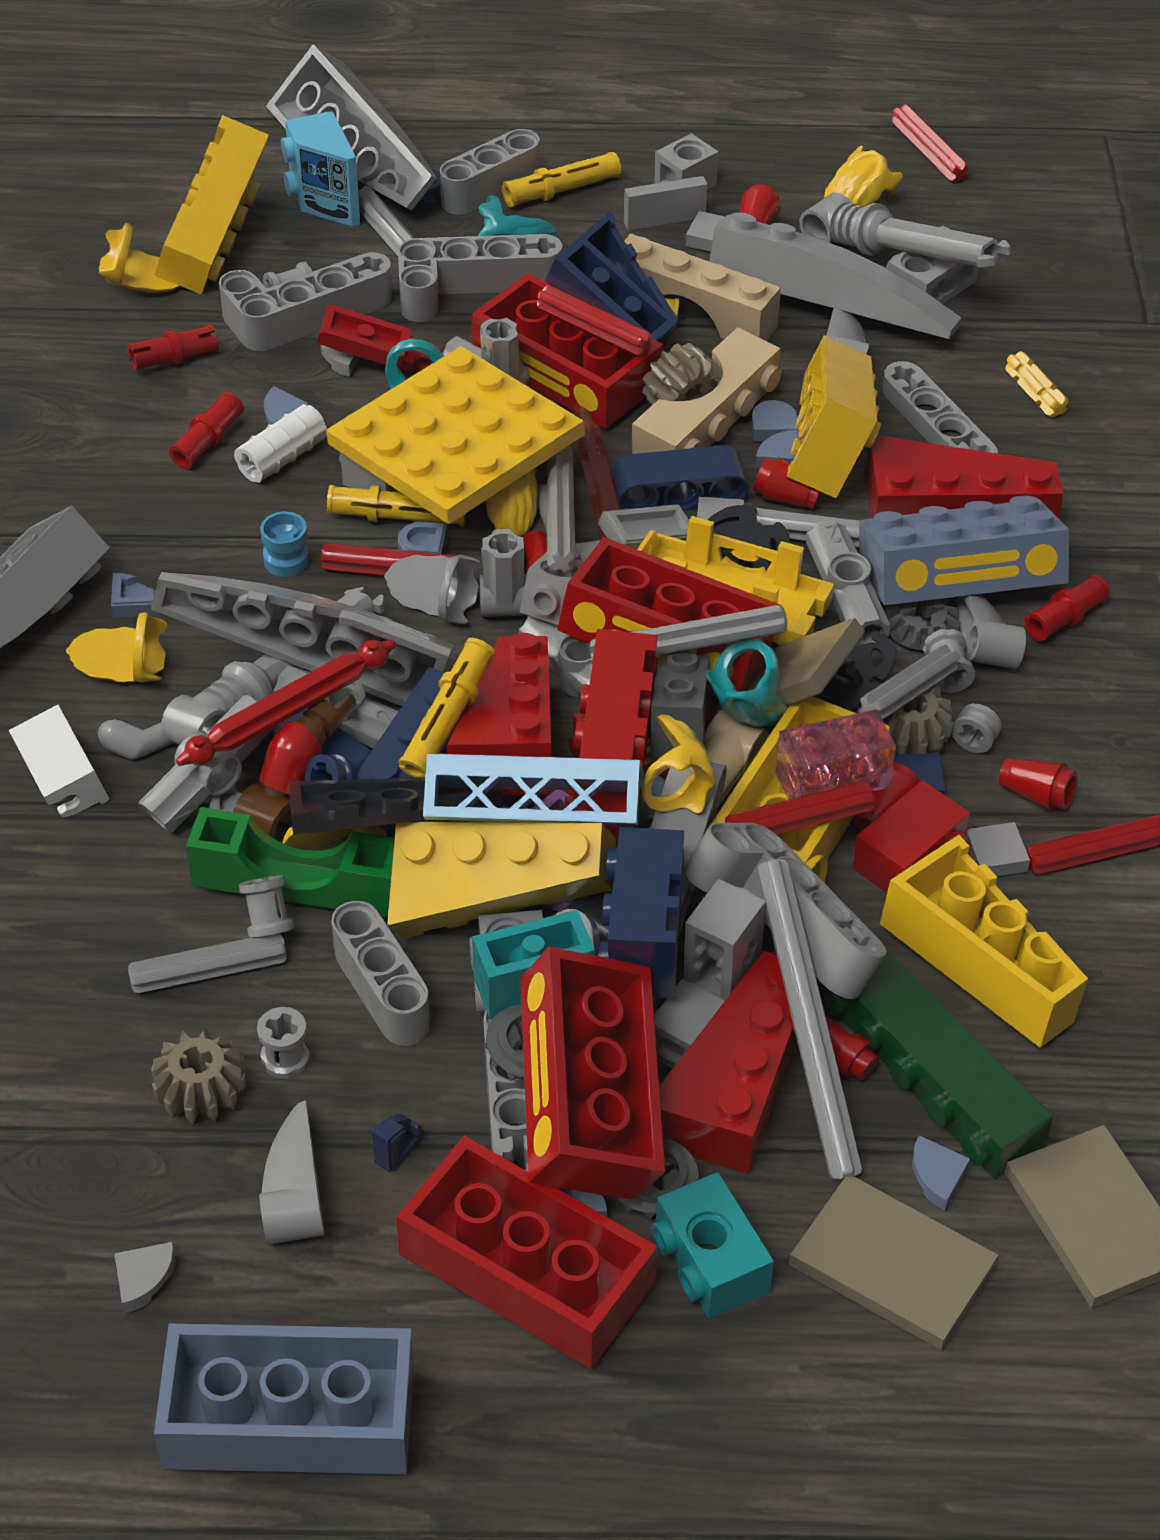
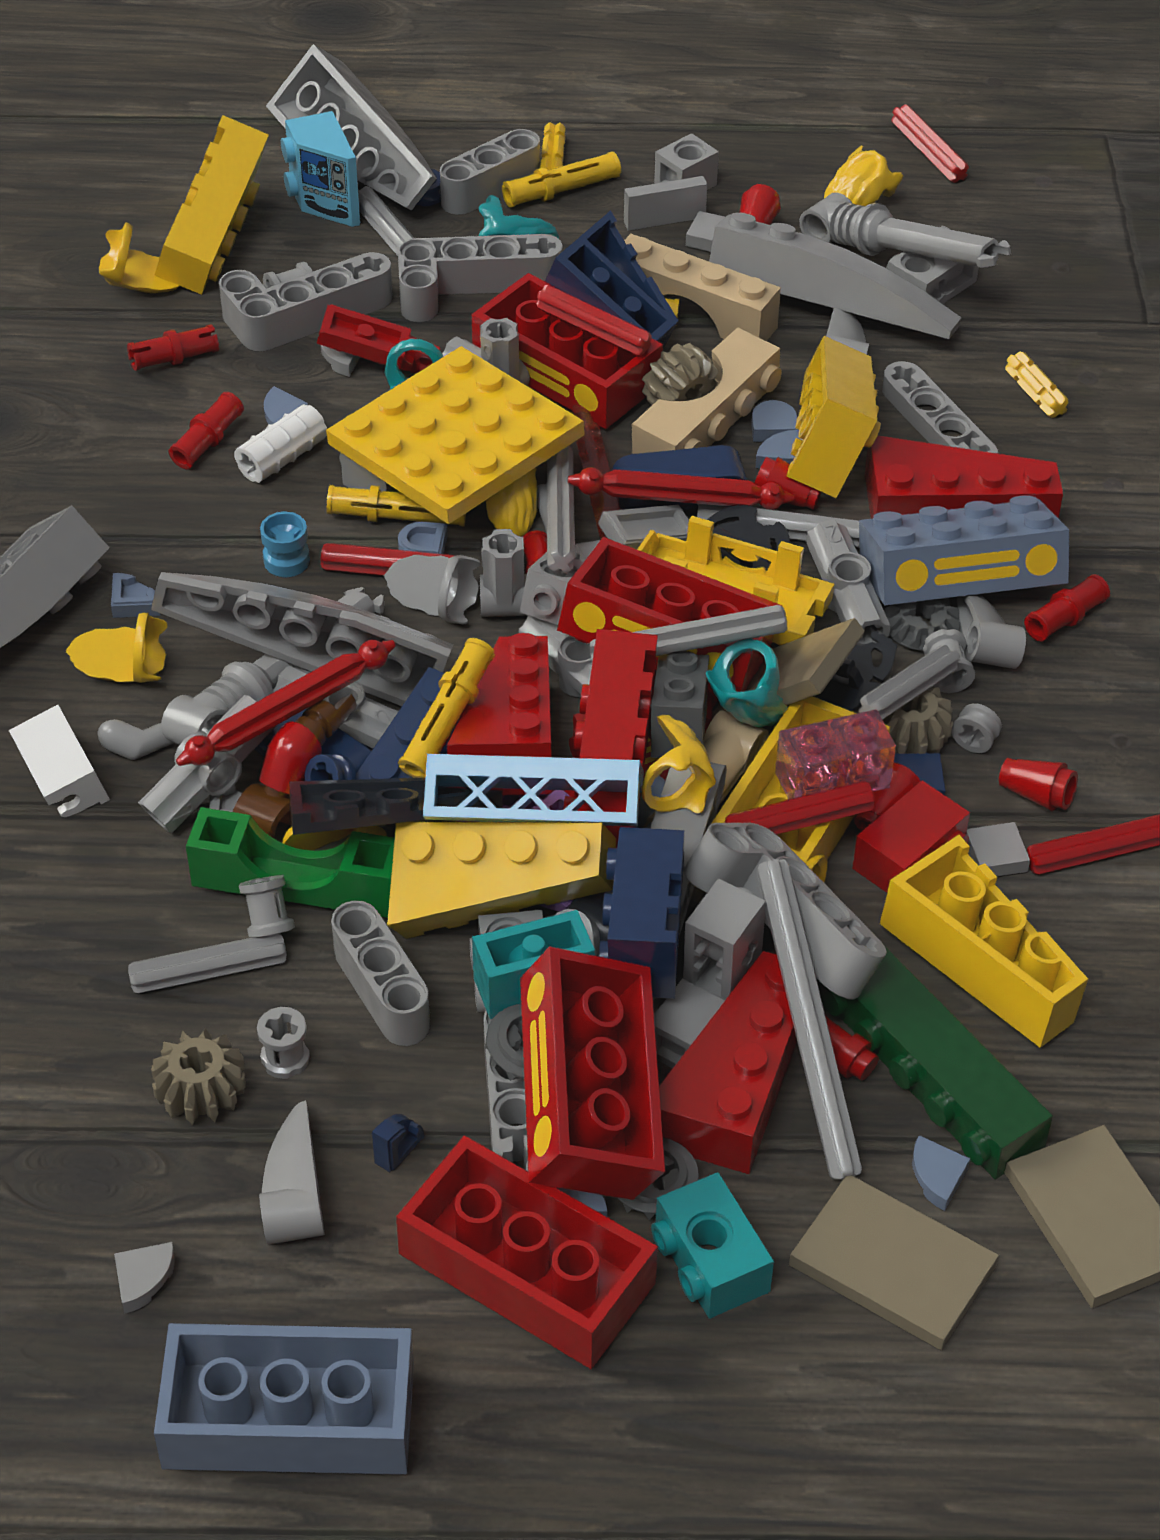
(553, 146): none -> yellow axle
(680, 488): none -> red wheel

